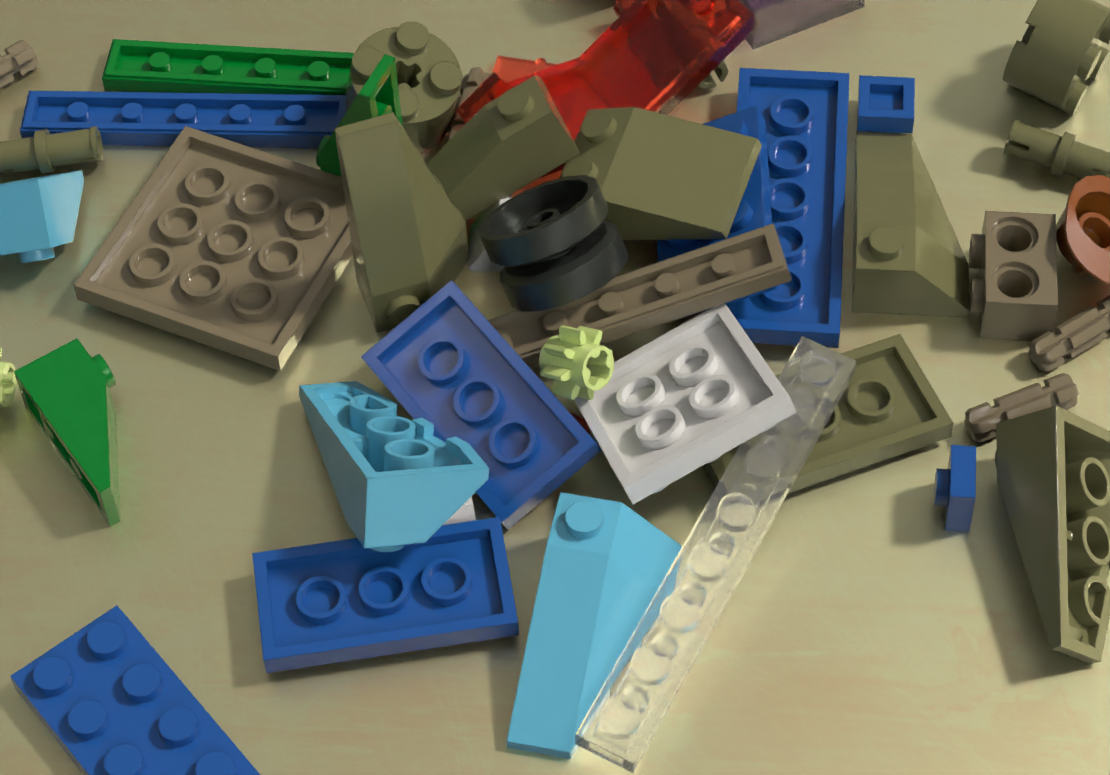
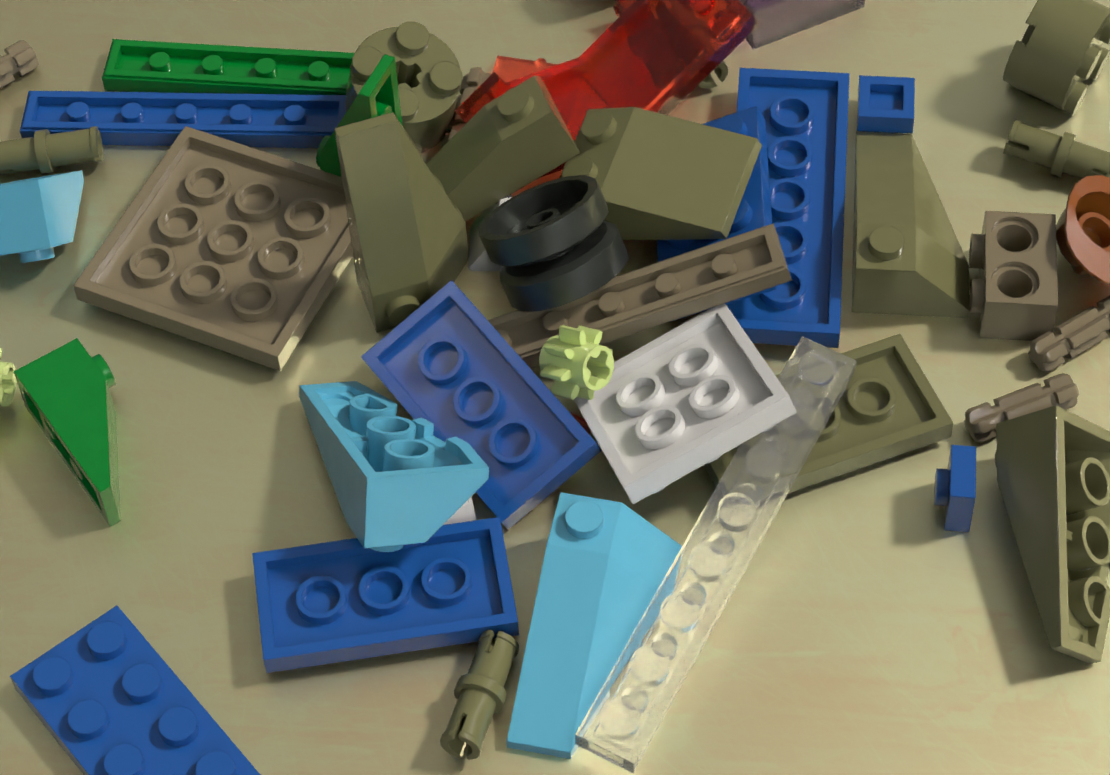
(479, 695): none -> olive pin

